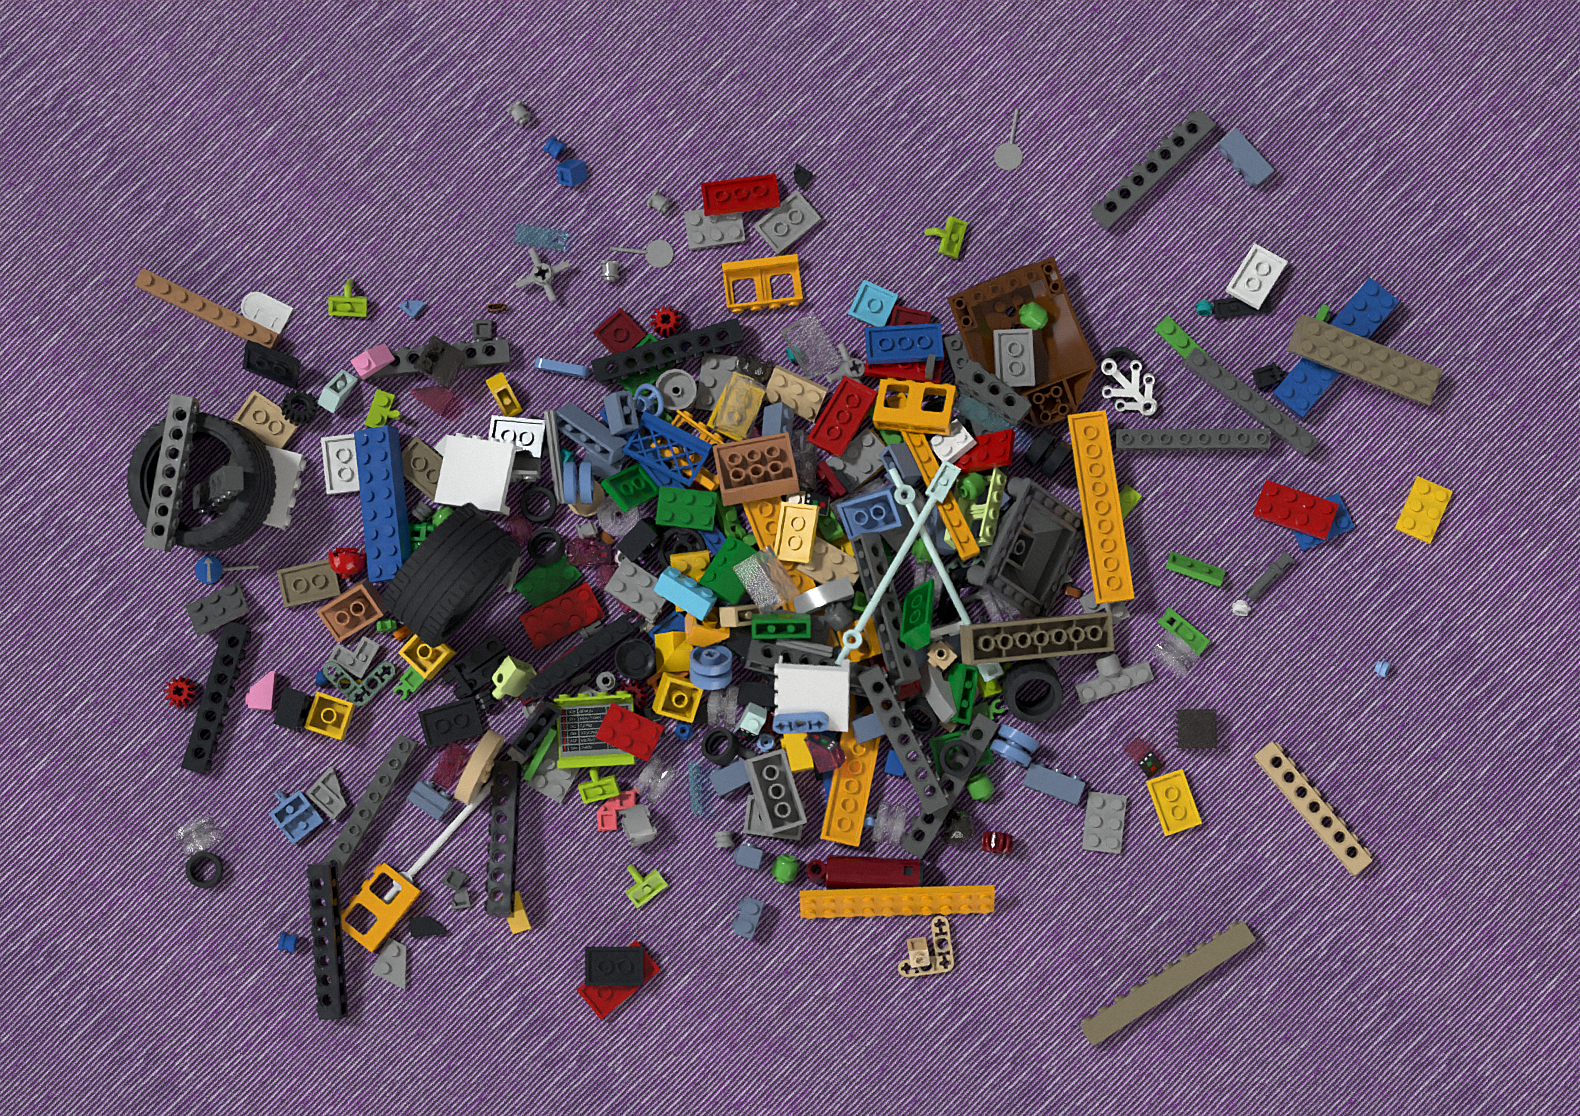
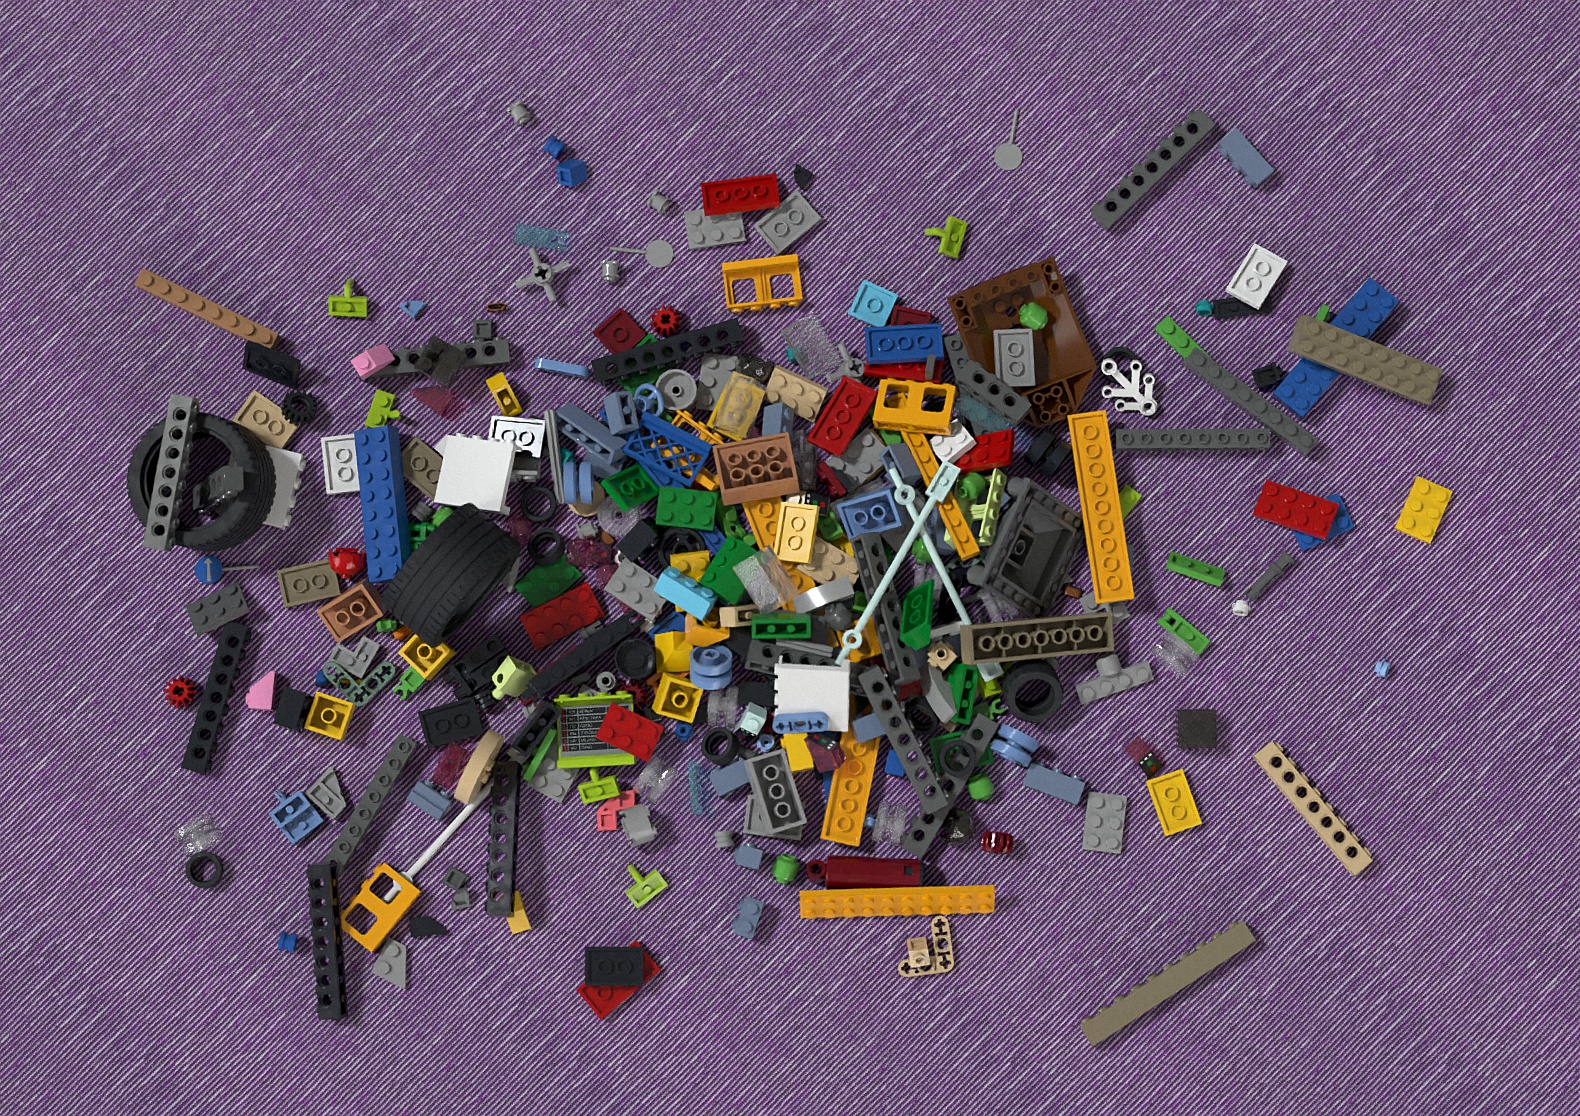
(266, 311): white window -> none
(337, 391): light aqua slope -> none

